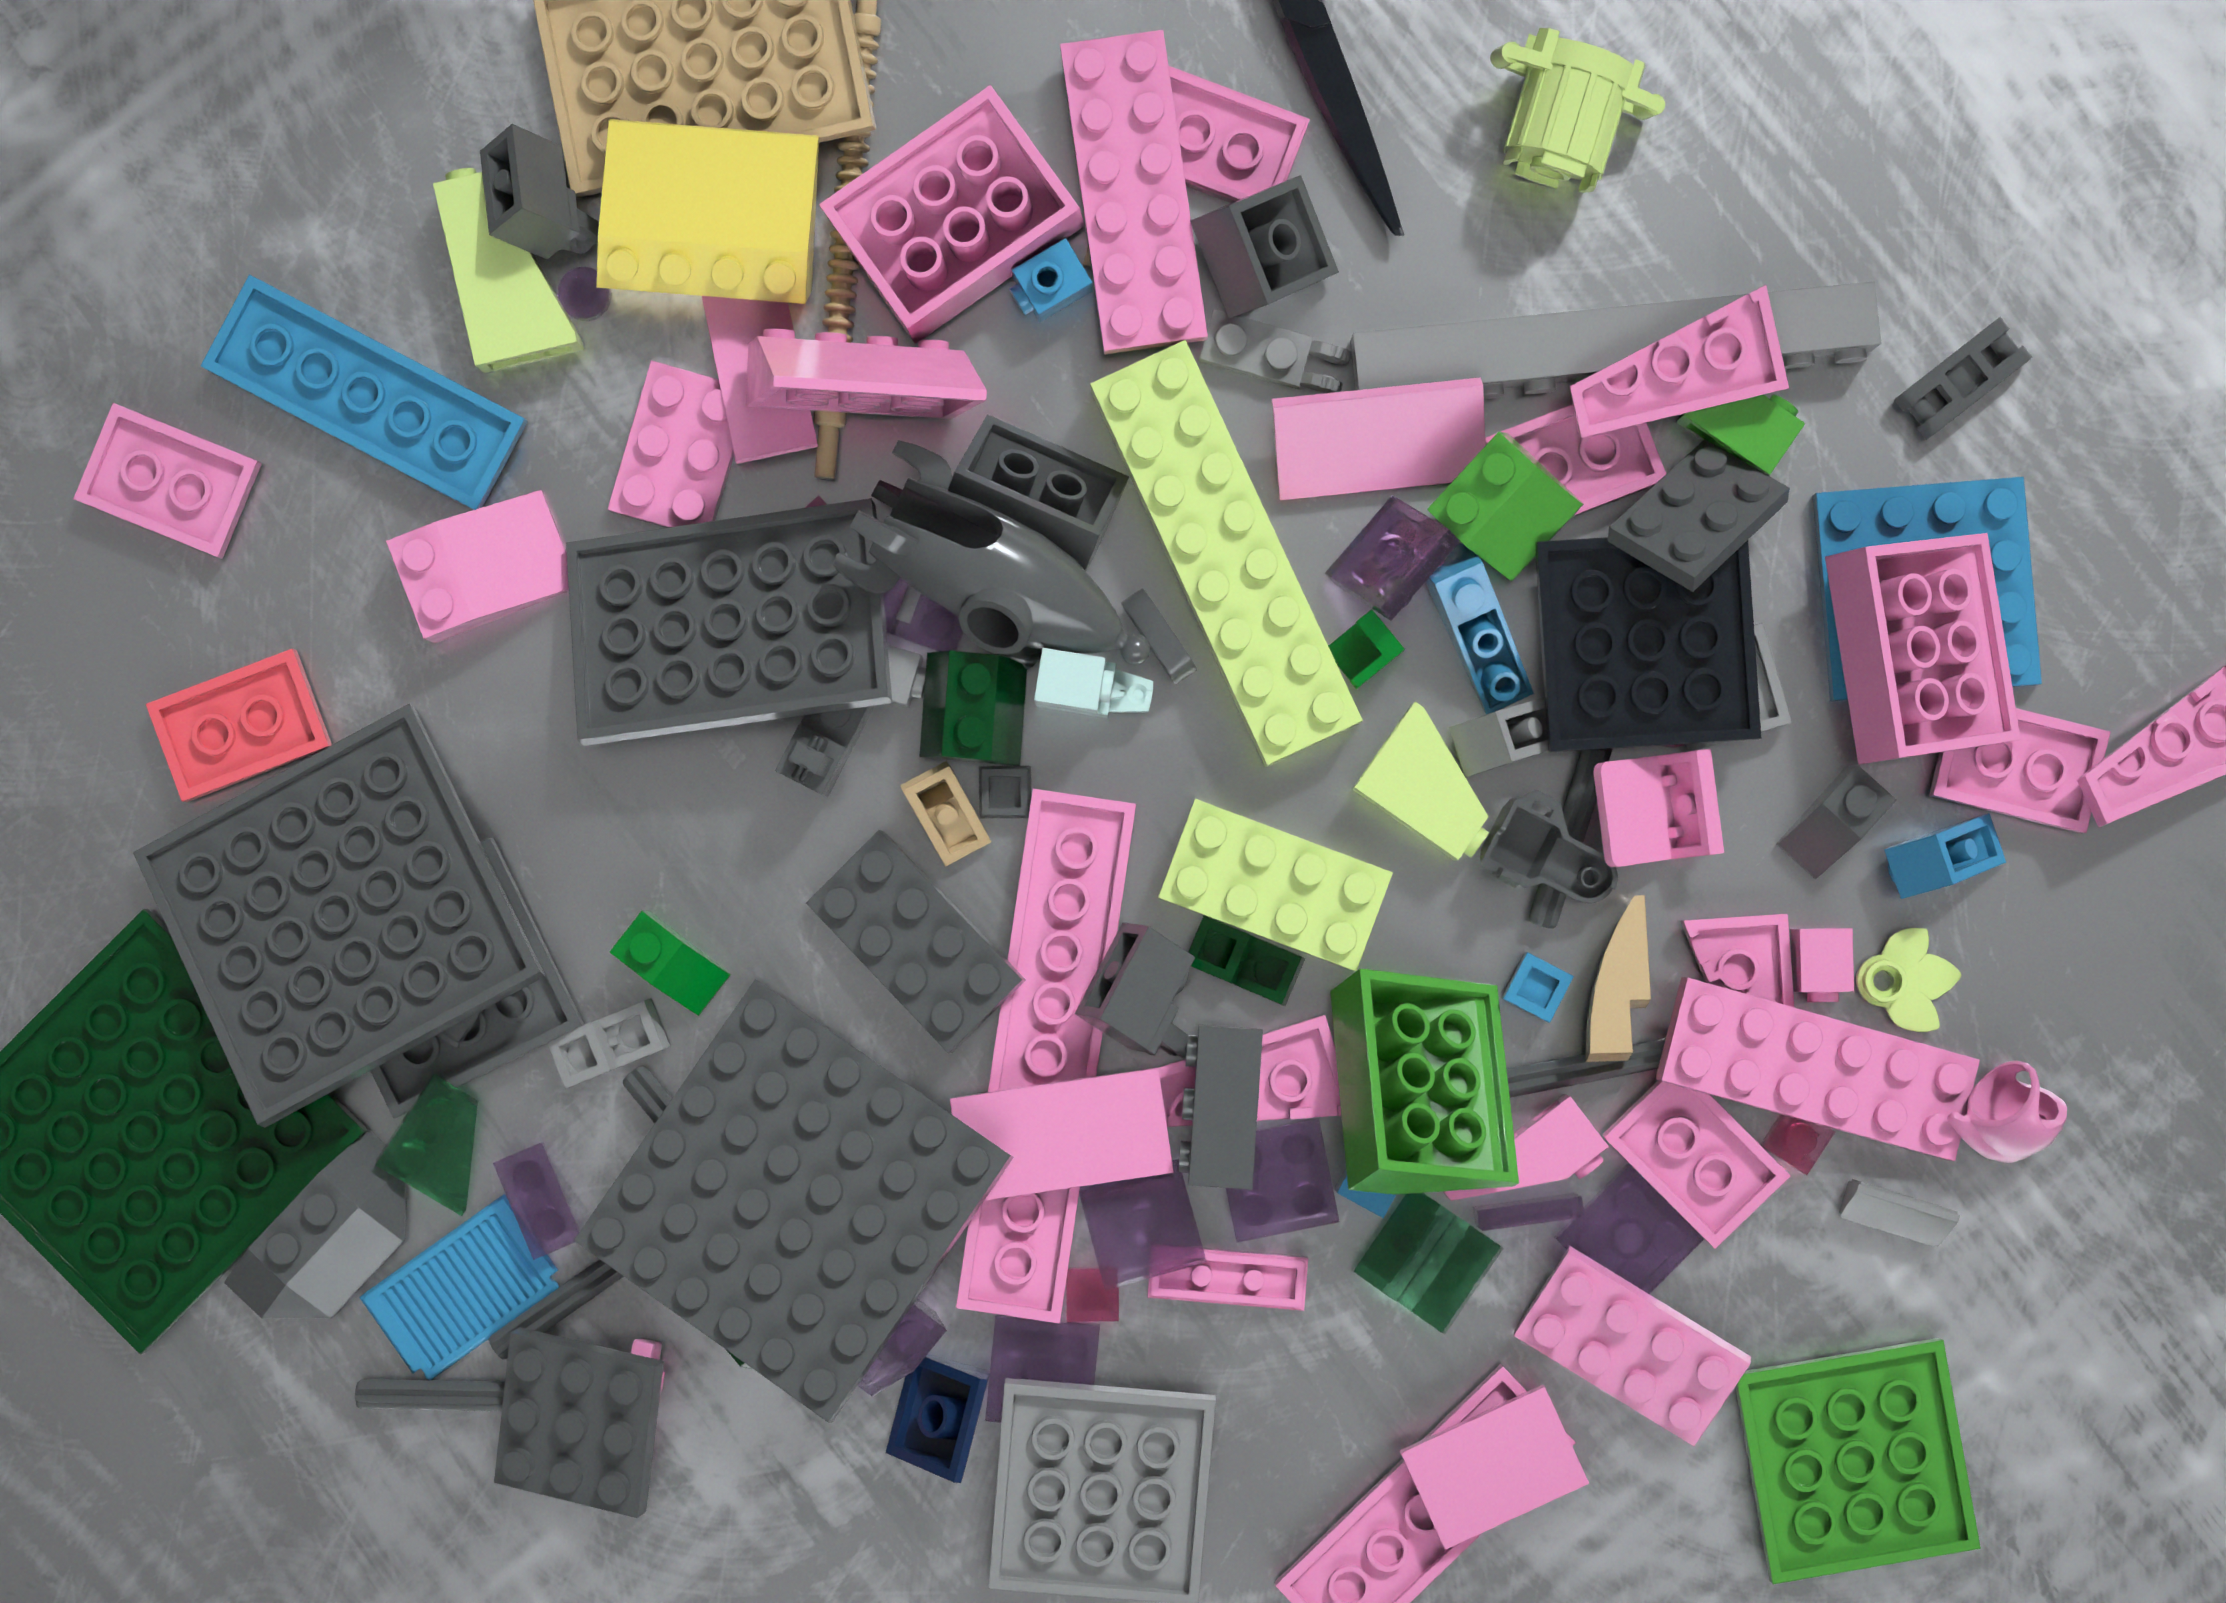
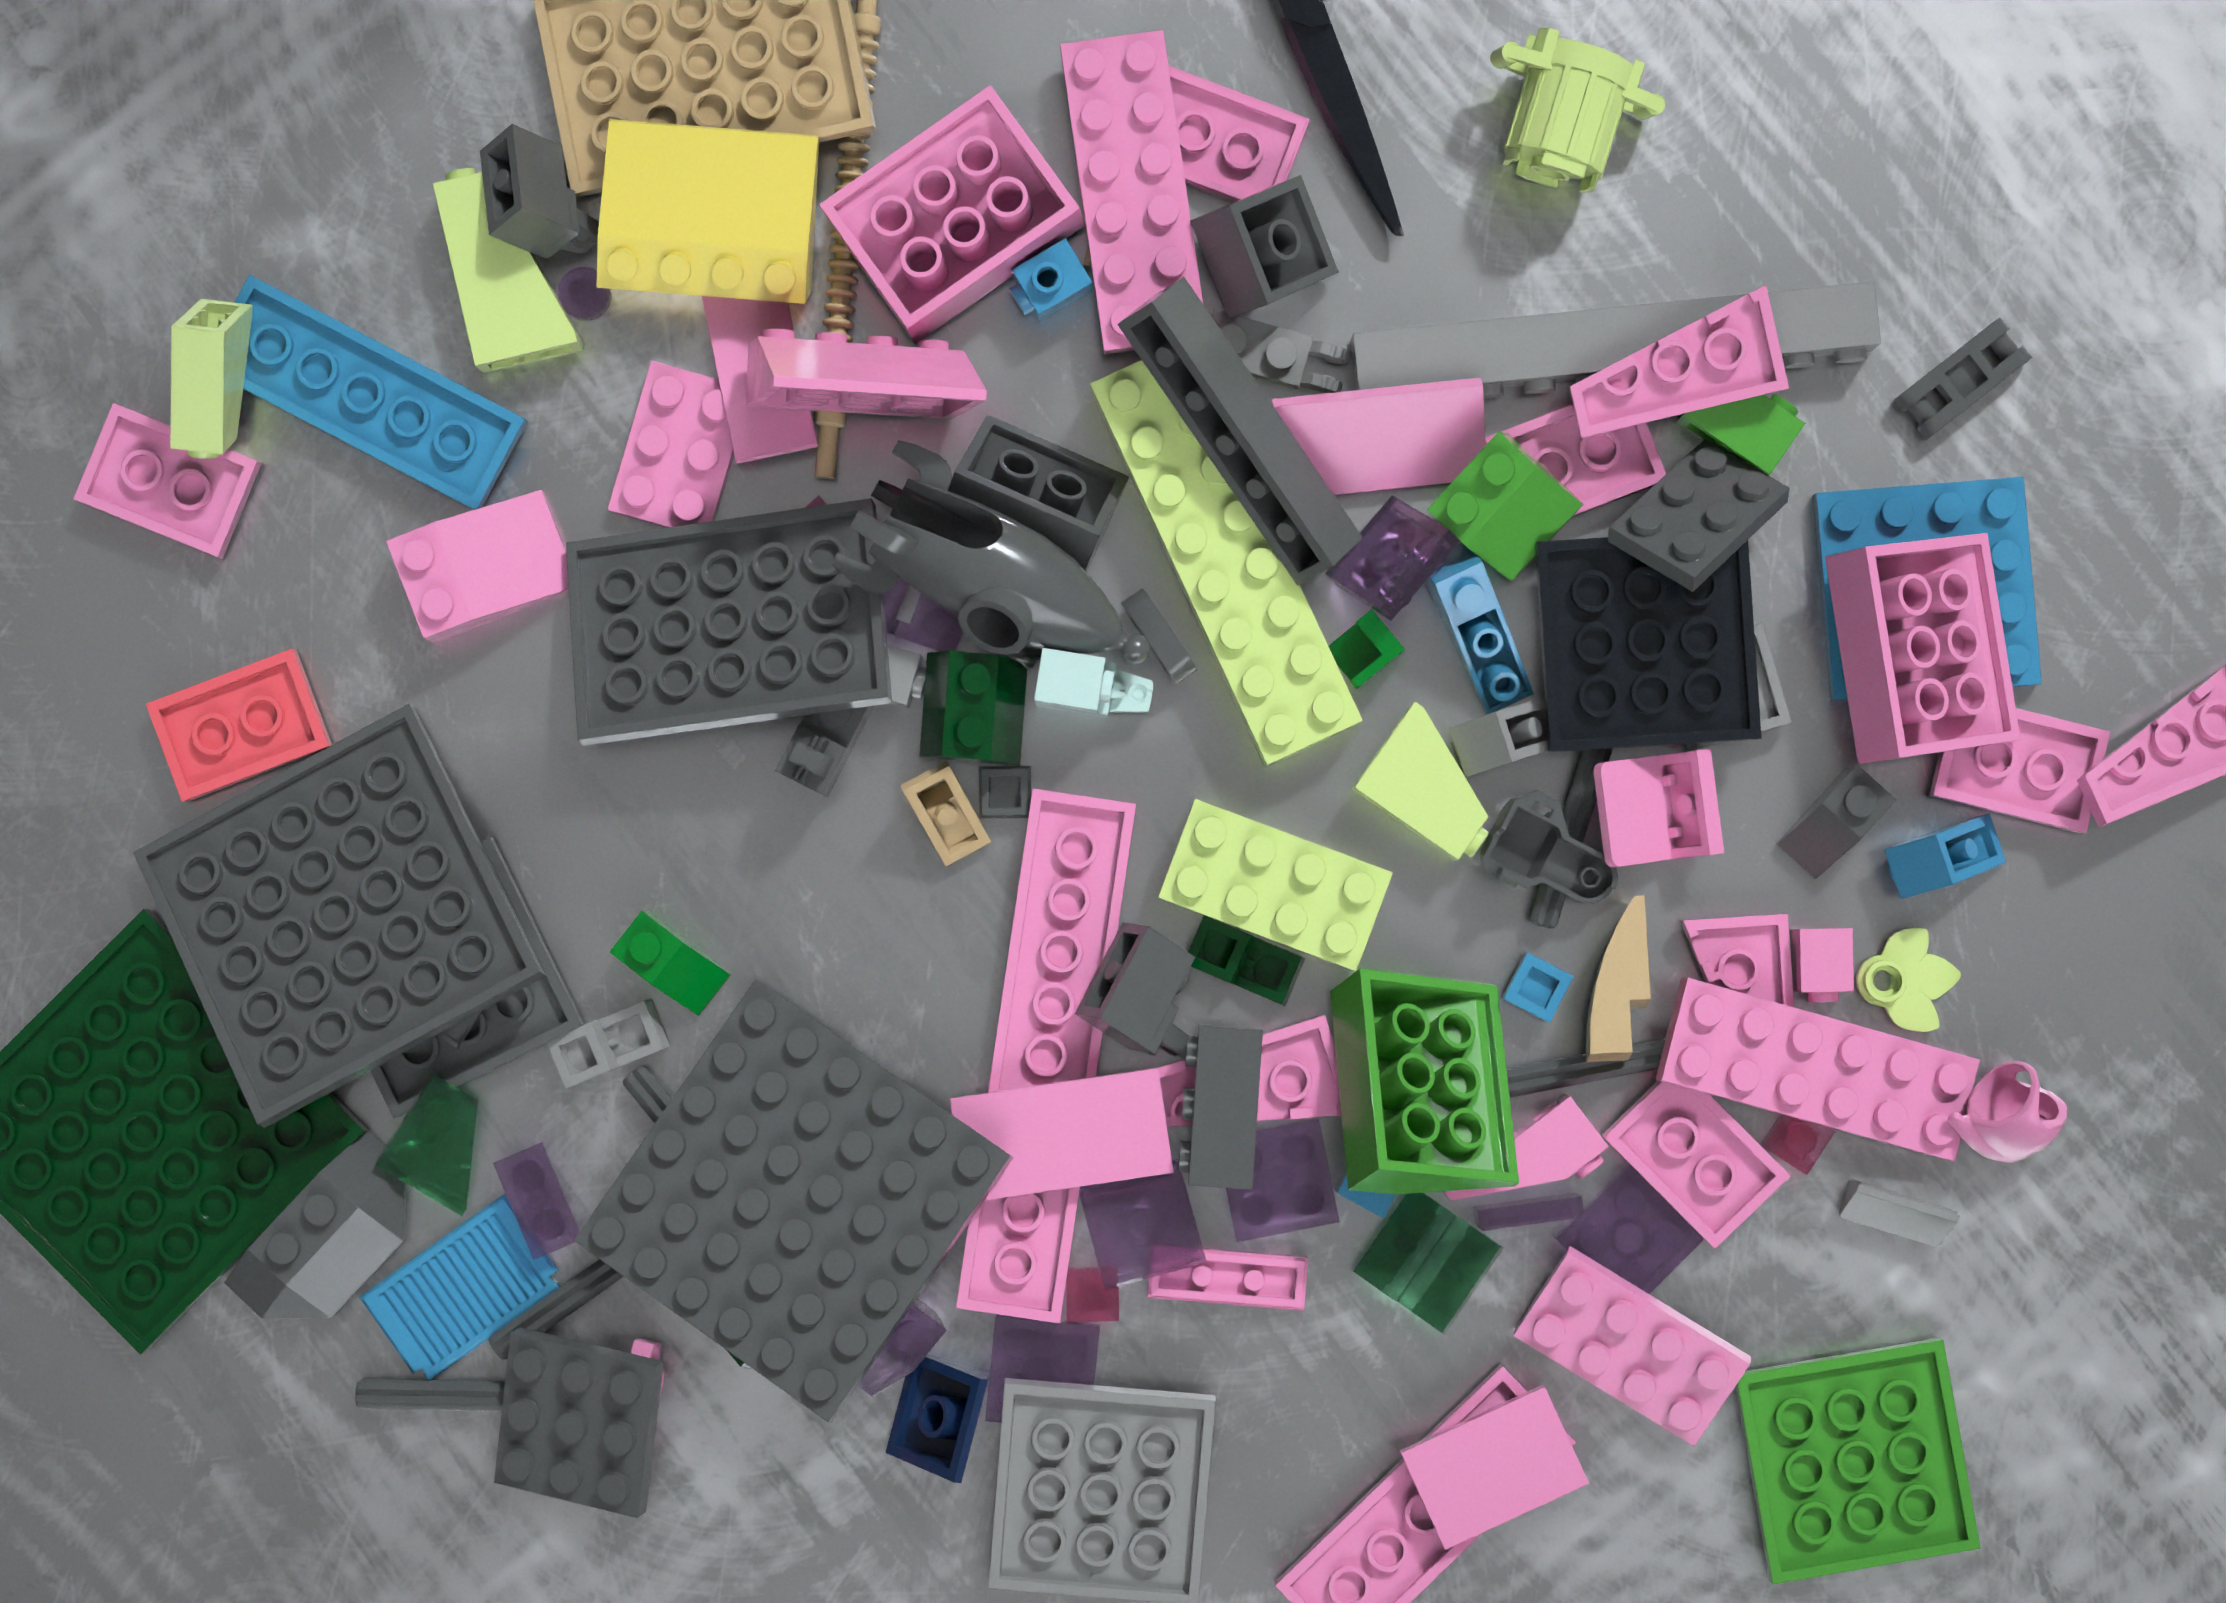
(208, 376): none -> yellowish green slope
(915, 941): dark grey plate -> none
(1240, 431): none -> dark grey brick

